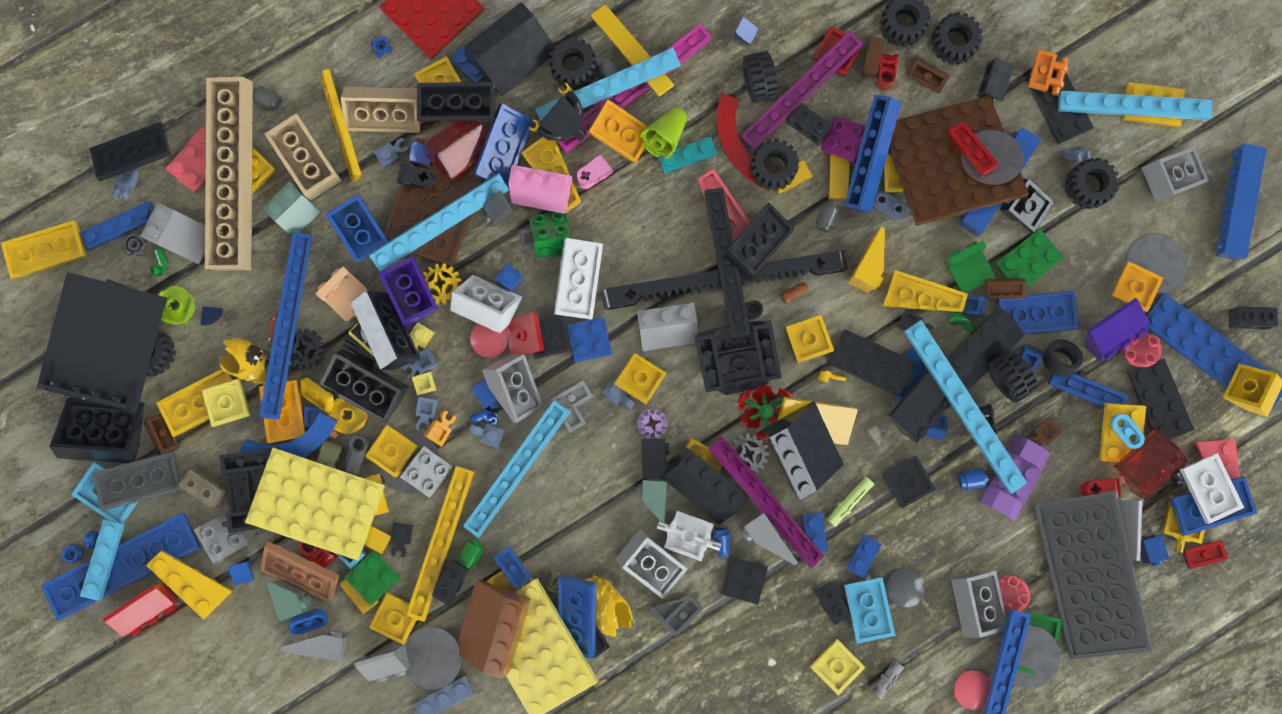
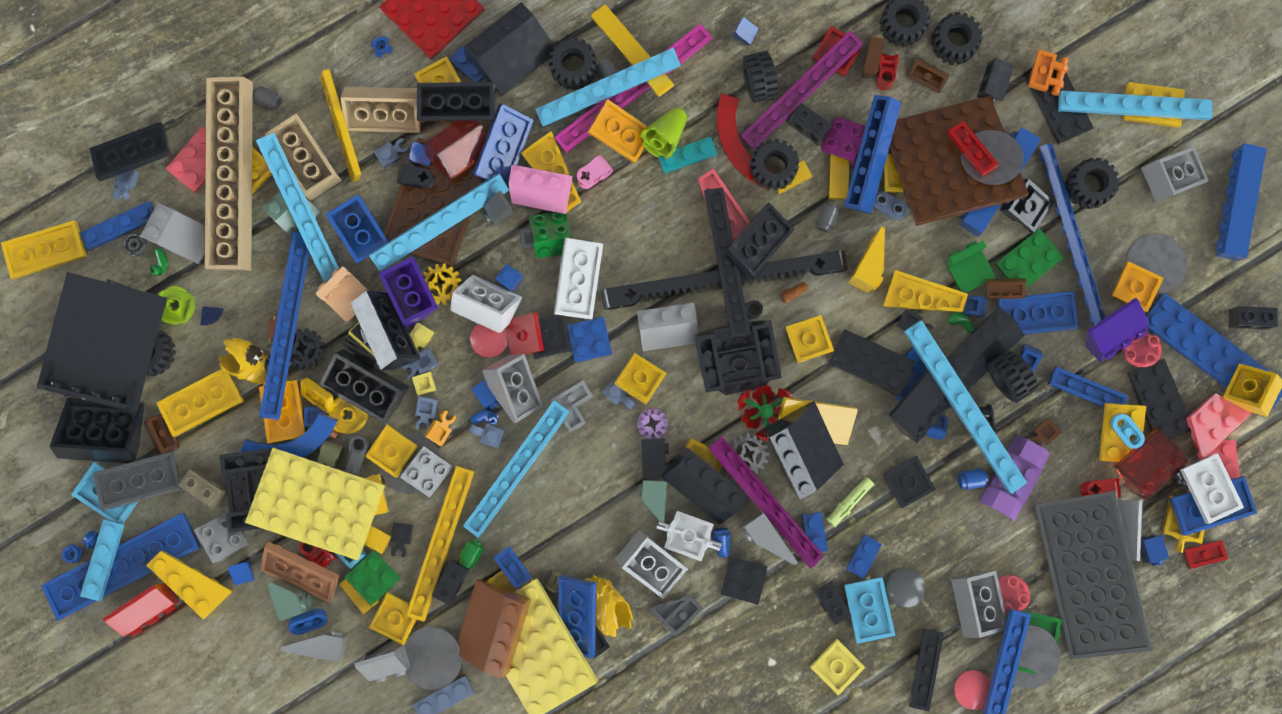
(226, 402): light yellow tile -> none
(298, 205): none -> medium azure plate
(562, 119): black torso -> none
(826, 375): yellow hand -> none
(888, 679): light grey pin -> none
(926, 669): none -> black plate
(1056, 366): black tyre -> none
(1071, 228): none -> blue plate
(1076, 154): sand blue plate -> none
(1214, 422): none -> coral wing

